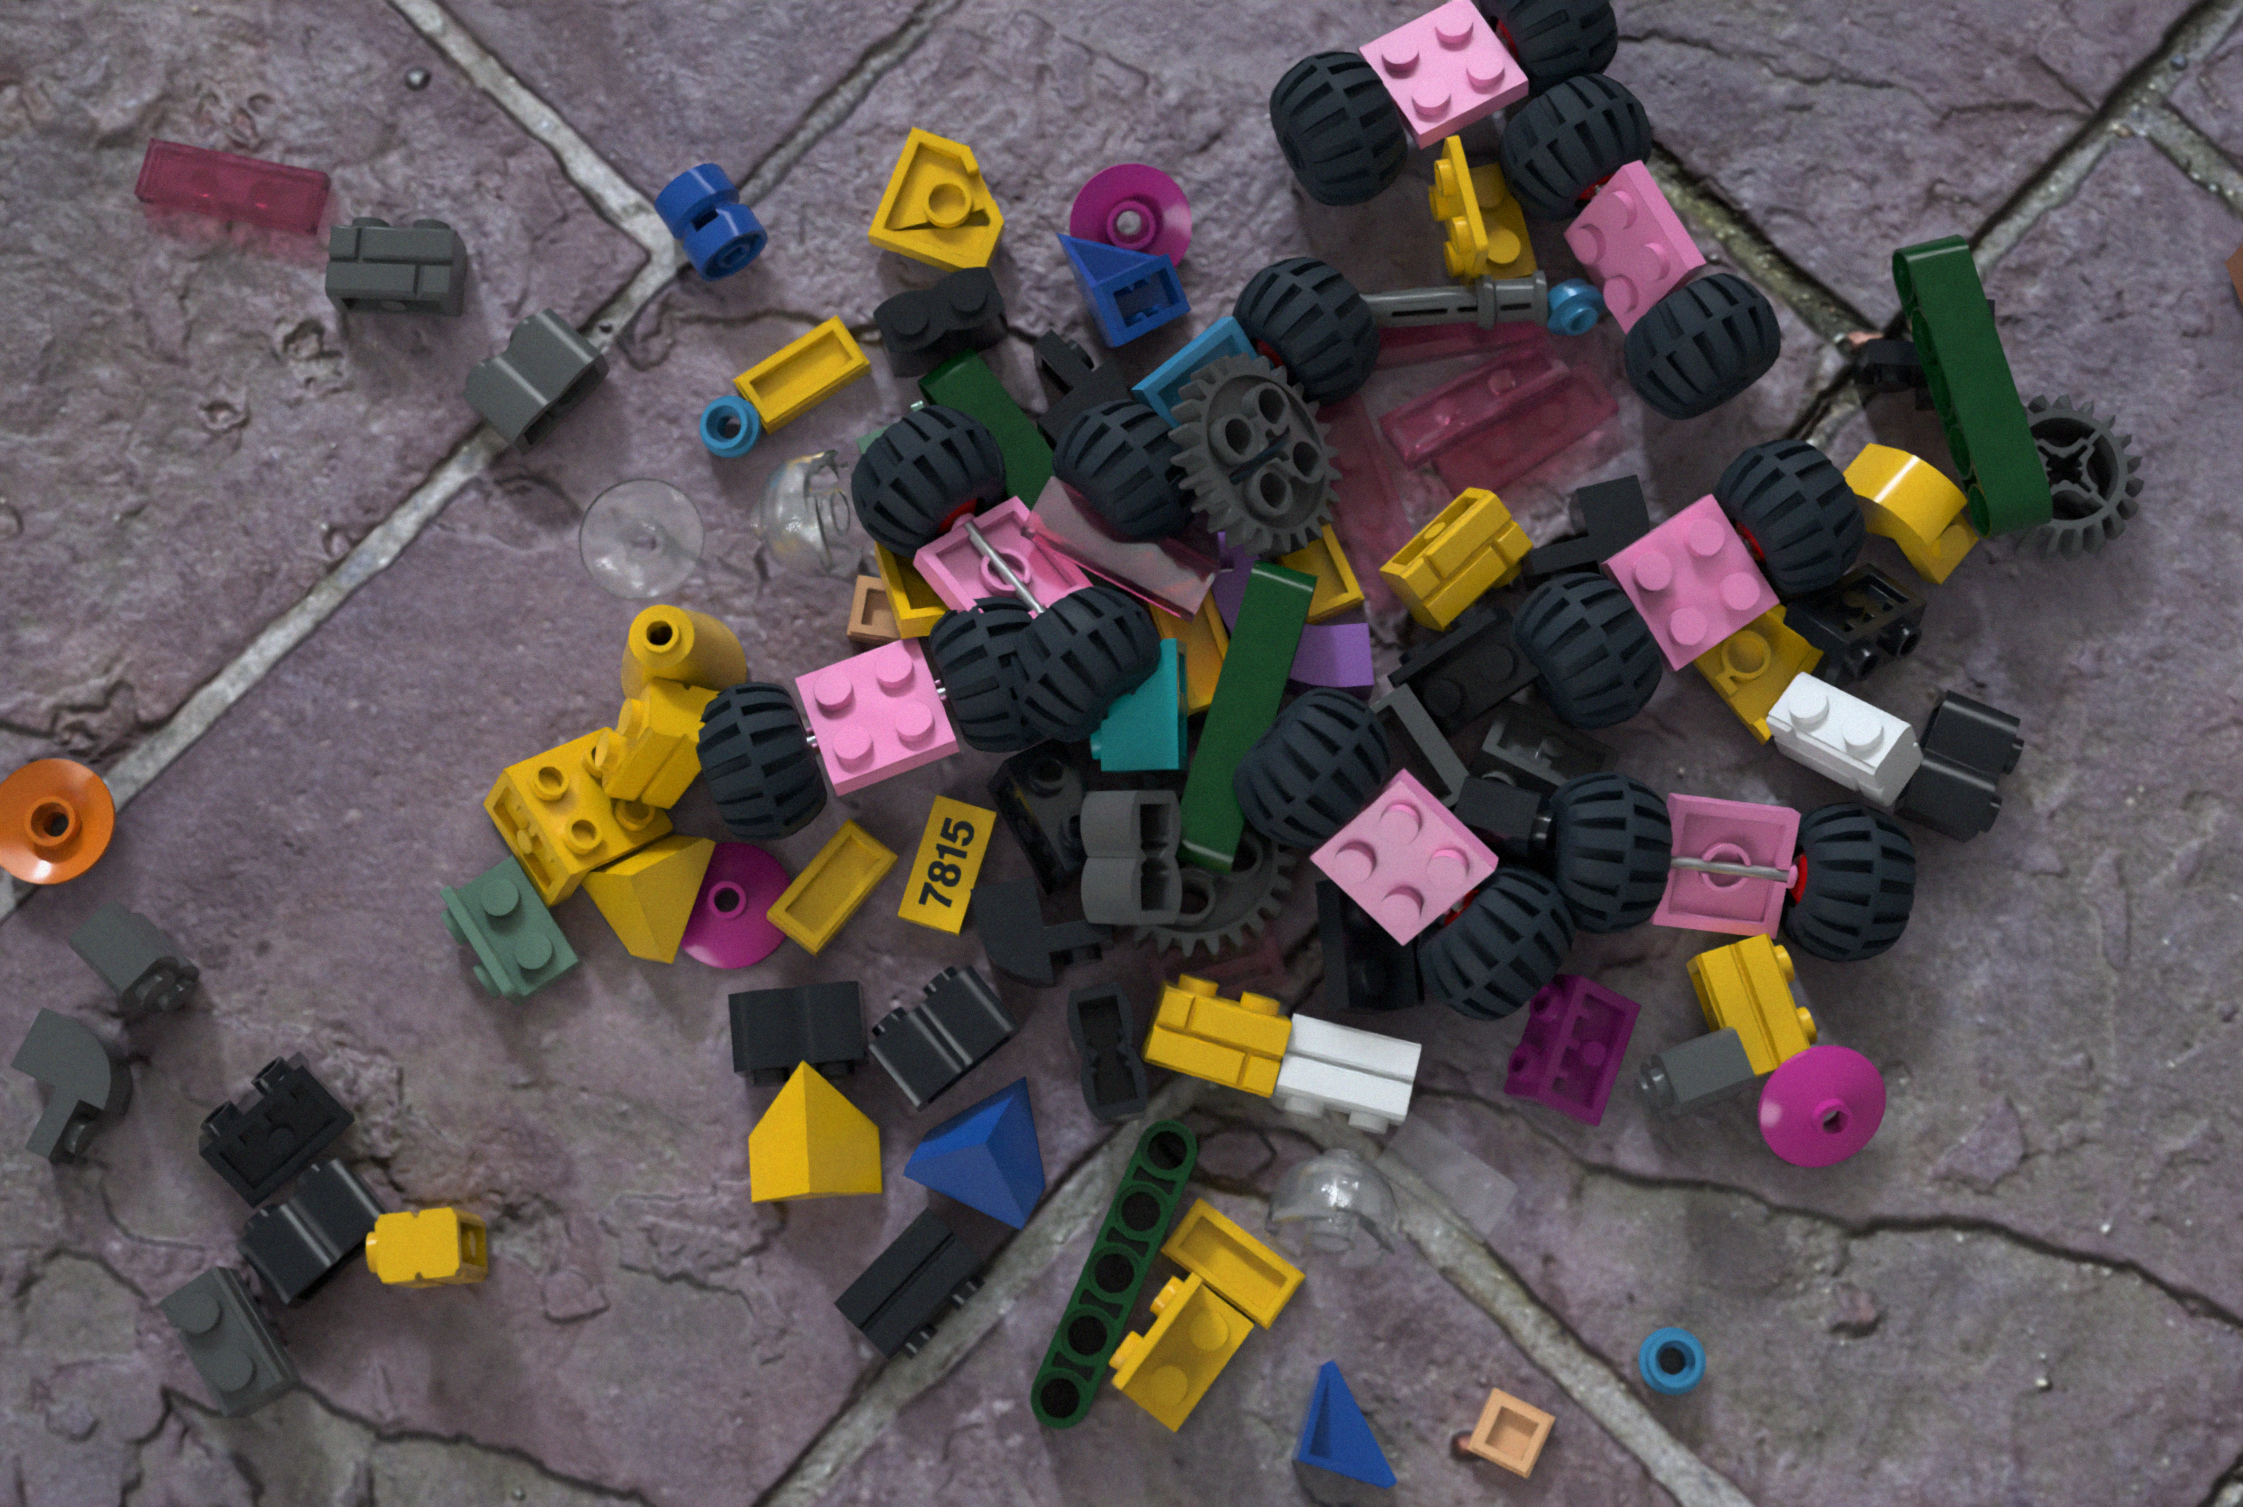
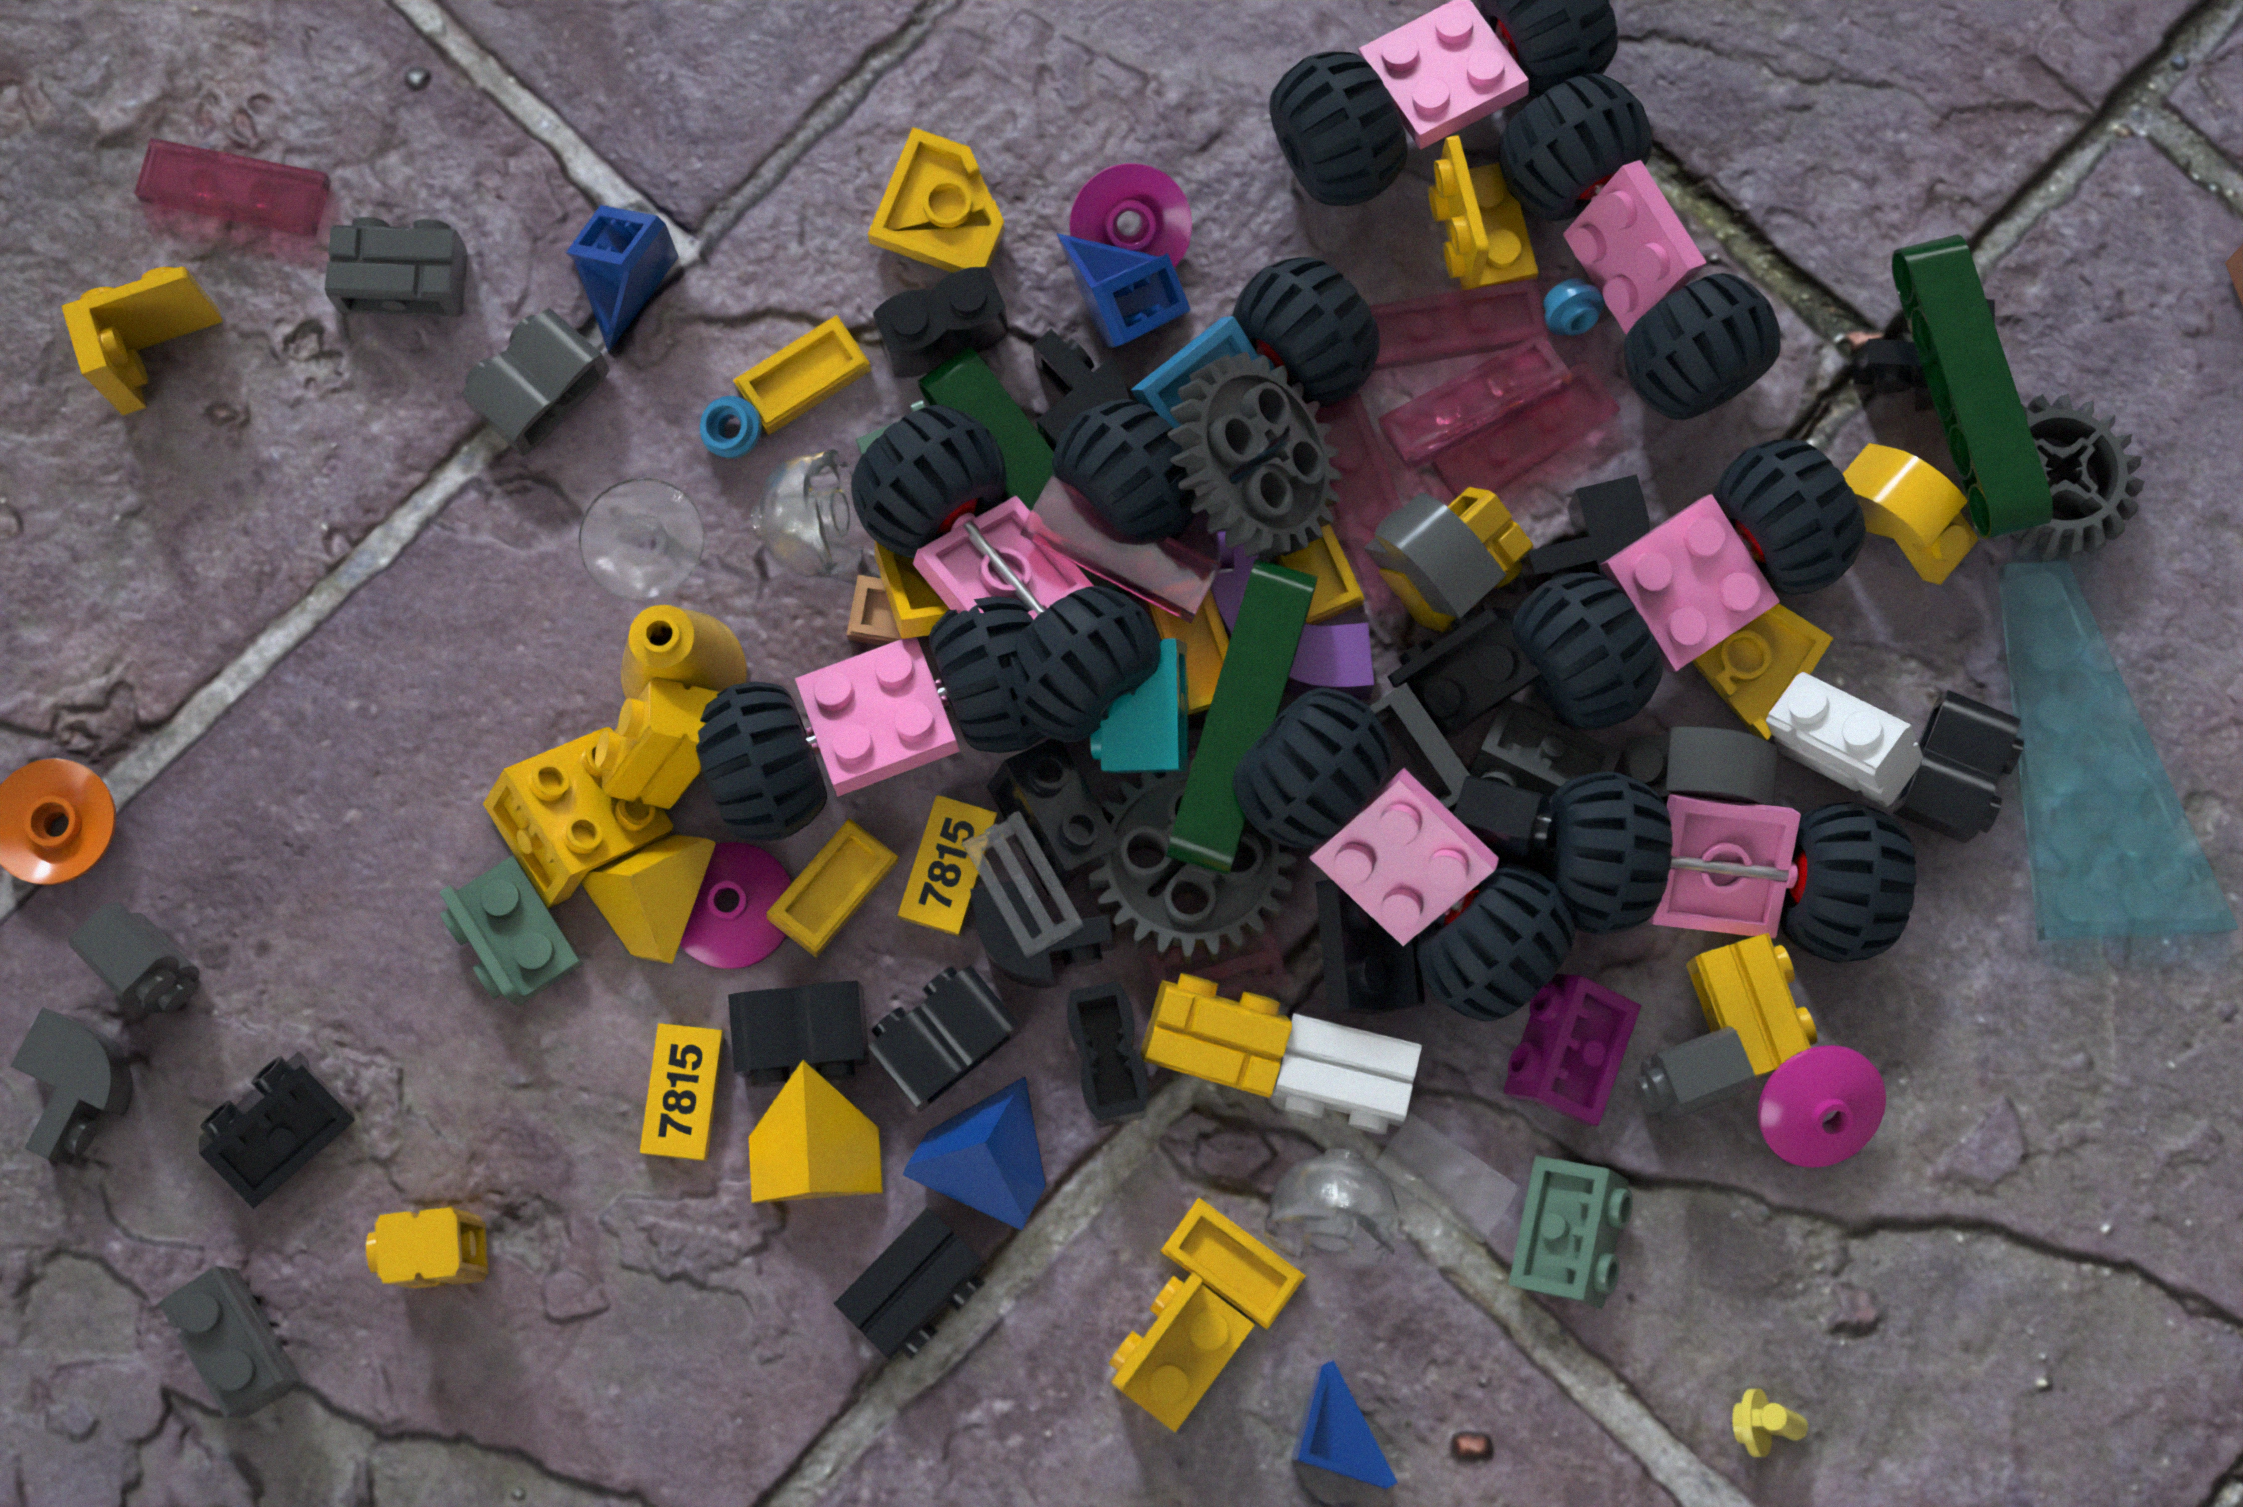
(118, 321): none -> yellow bracket
(314, 1233): black brick -> none
(621, 264): none -> blue slope
(682, 1092): none -> yellow tile
(706, 215): blue wheel -> none
(996, 837): none -> clear tile
(1114, 1240): dark green beam -> none
(1131, 857): dark grey brick -> none
(1436, 555): none -> dark grey brick
(1483, 302): dark grey pin -> none
(1510, 1433): light nougat tile -> none
(1571, 1231): none -> sand green bracket
(1692, 1361): dark azure plate -> none
(1704, 764): none -> dark grey brick
(1758, 1421): none -> light yellow plate
(1858, 623): black bracket -> none
(2098, 807): none -> clear light blue wing

